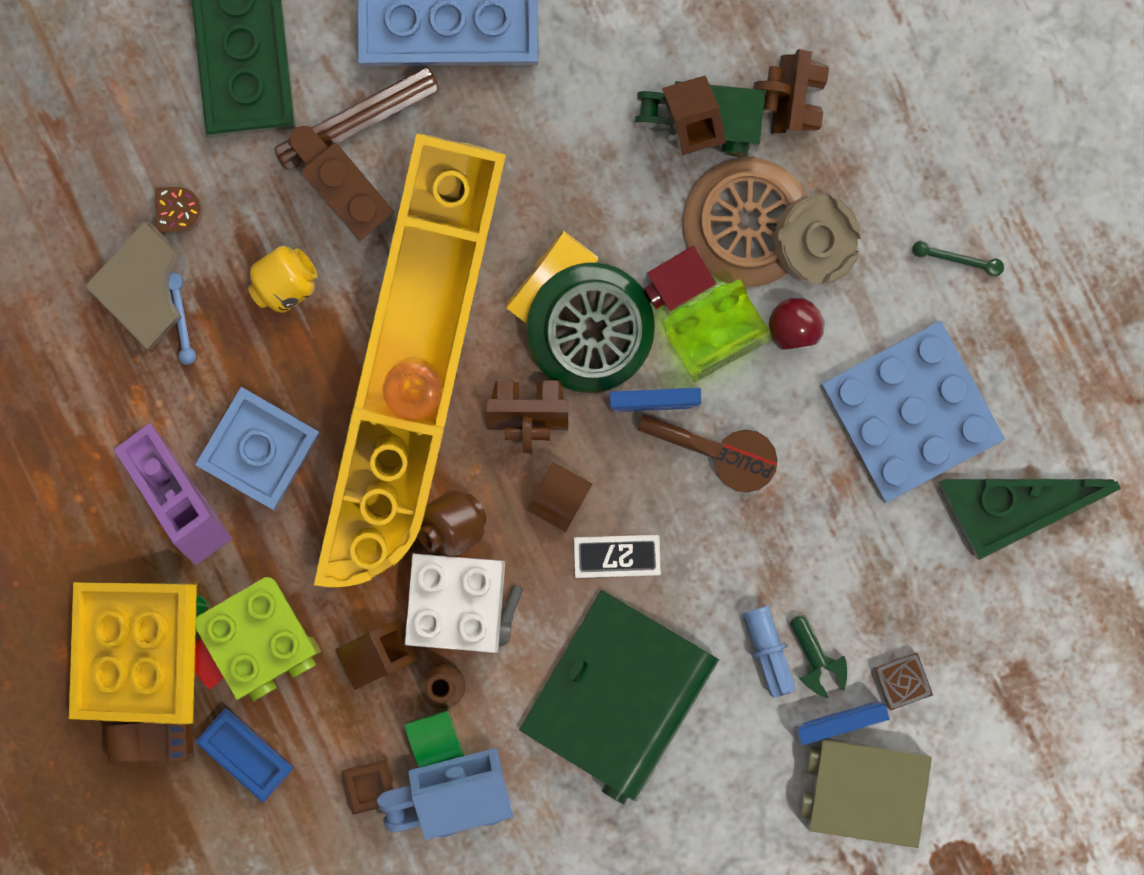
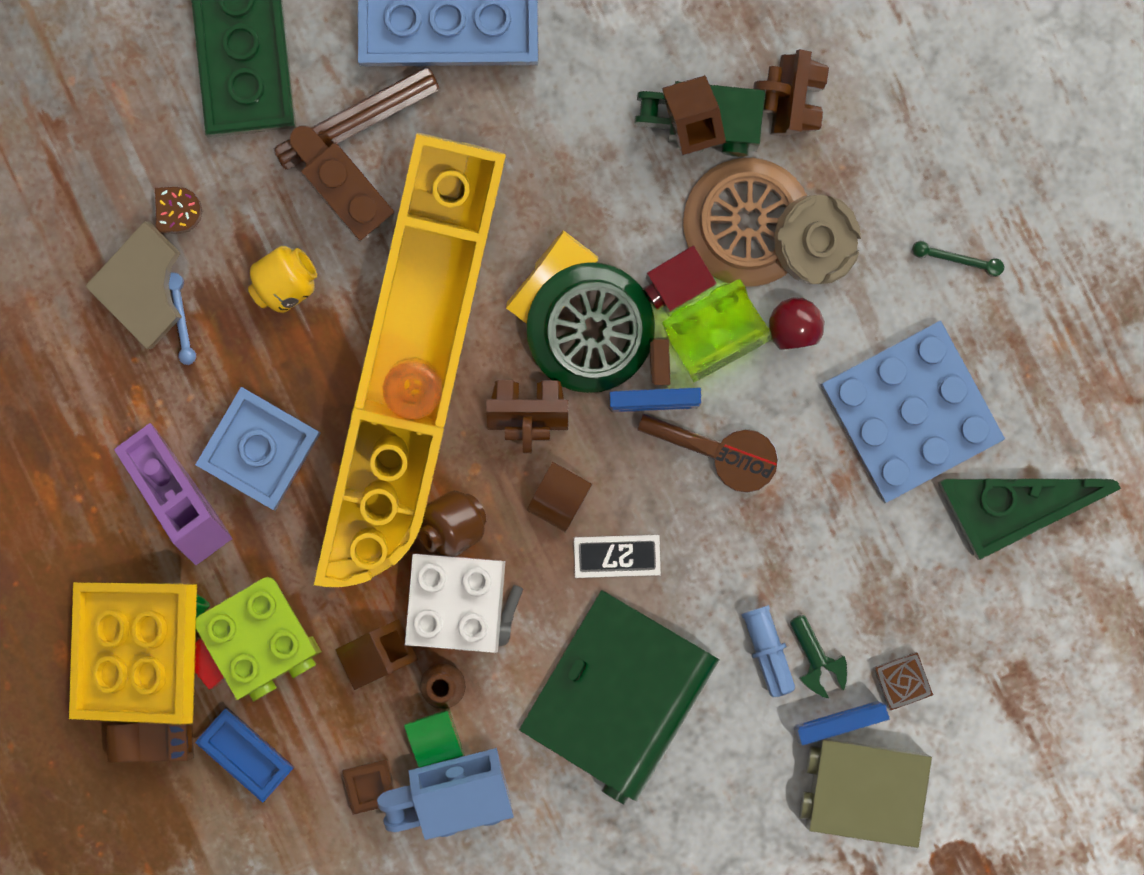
(659, 361): none -> reddish brown tile

